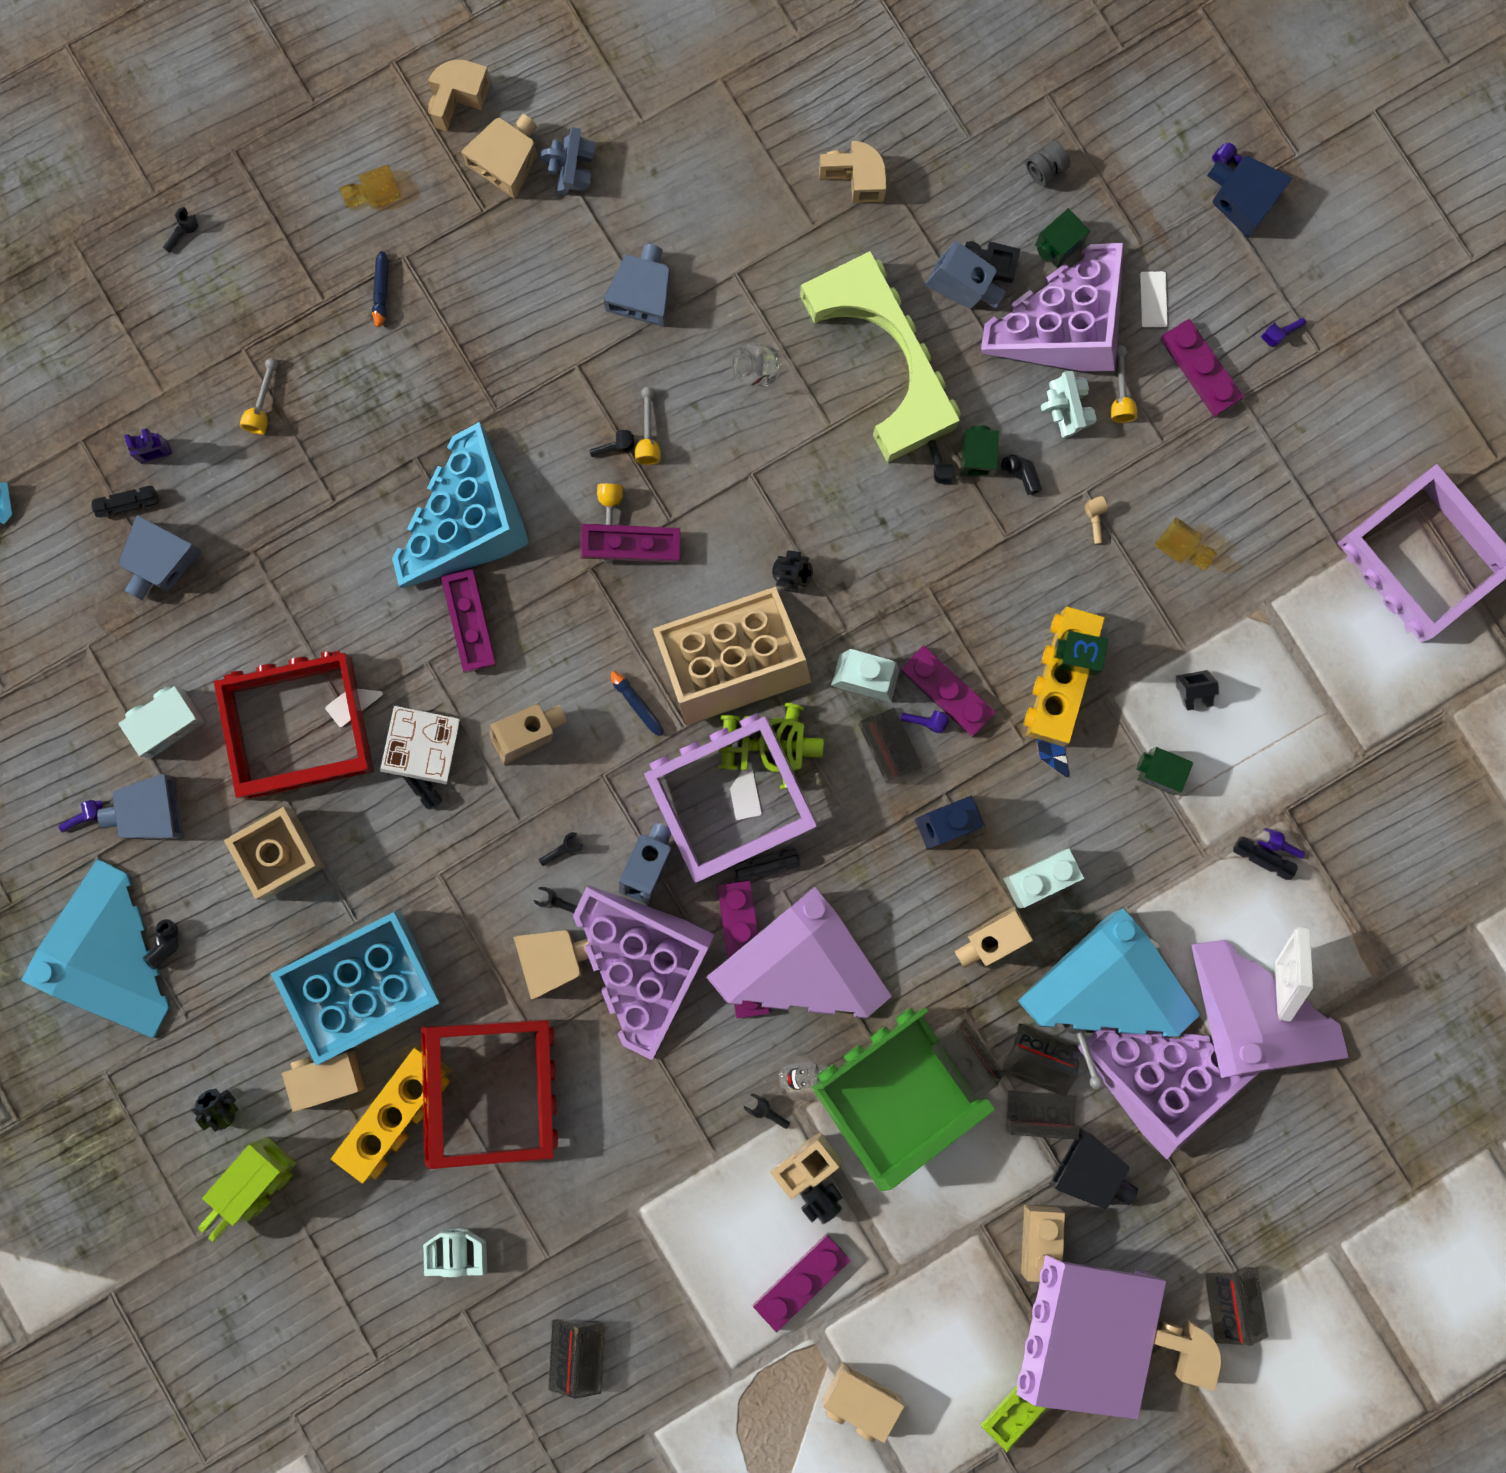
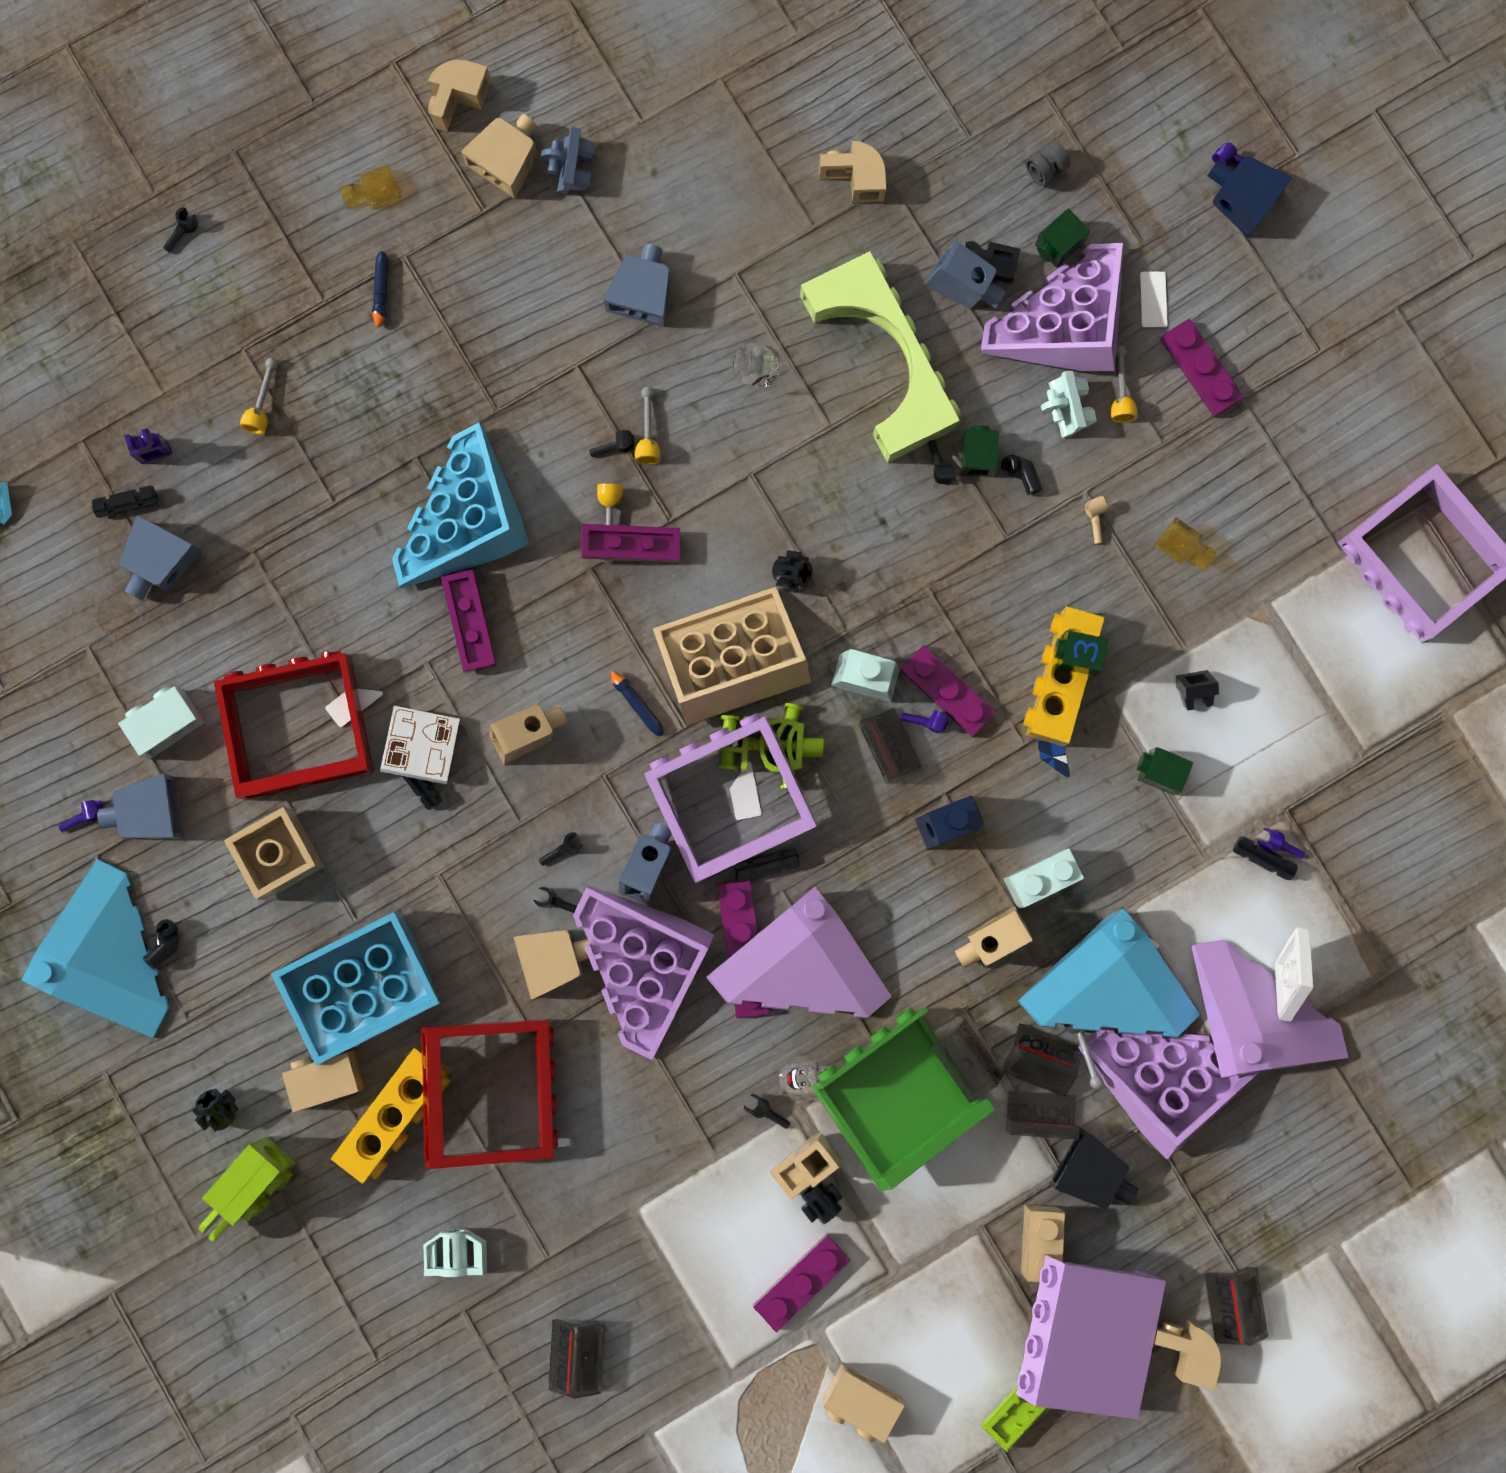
(1275, 334): dark purple hand -> none

